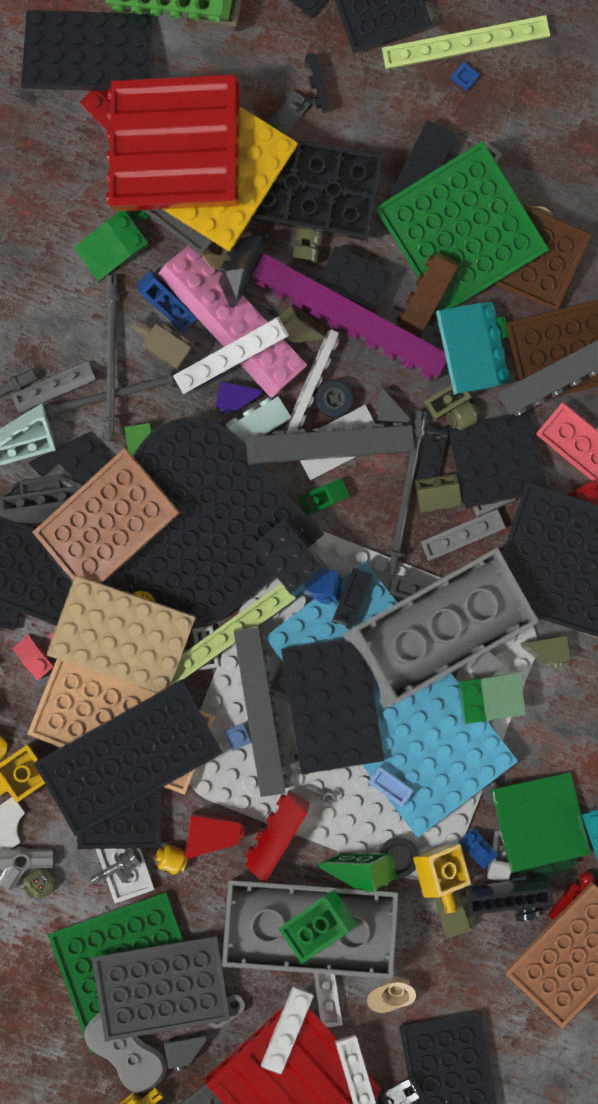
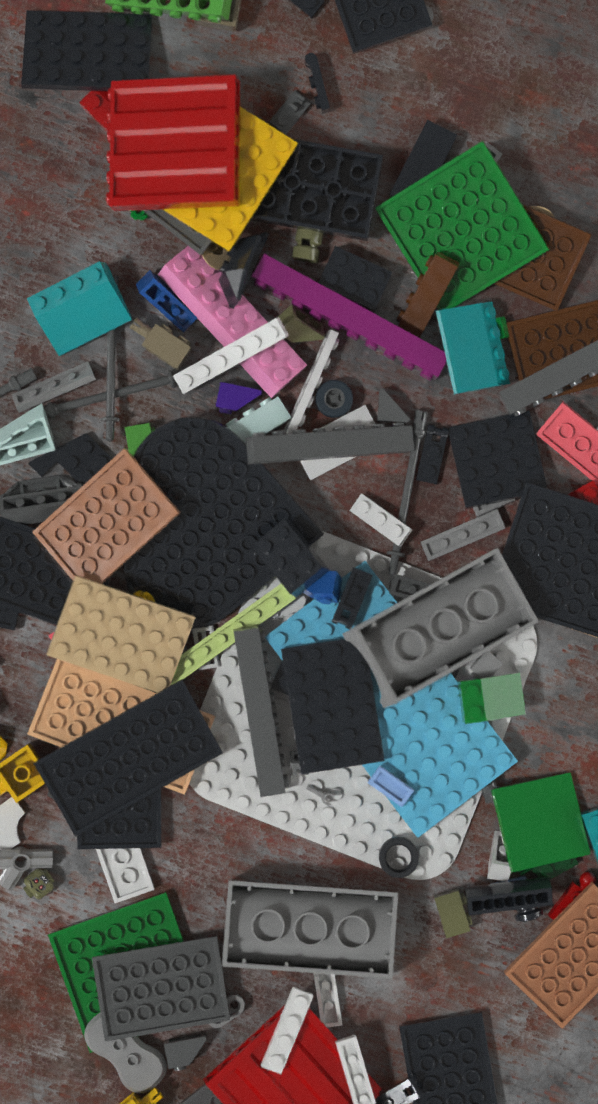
(33, 657): coral slope -> none
(80, 308): none -> teal slope
(111, 245): green slope -> none
(126, 861): dark grey piece -> none
(171, 859): yellow head -> none
(212, 833): red slope -> none
(237, 736): medium blue plate -> none
(277, 835): red slope -> none
(318, 926): green slope -> none
(324, 496): green slope -> none
(361, 869): green slope -> none
(381, 520): none -> white plate
(392, 995): tan piece -> none
(438, 493): olive brick -> none
(442, 873): yellow brick -> none
(444, 402): olive brick -> none
(463, 415): olive head -> none
(465, 42): yellowish green plate -> none
(465, 76): blue tile -> none
(478, 848): blue plate -> none
(549, 650): olive slope -> none

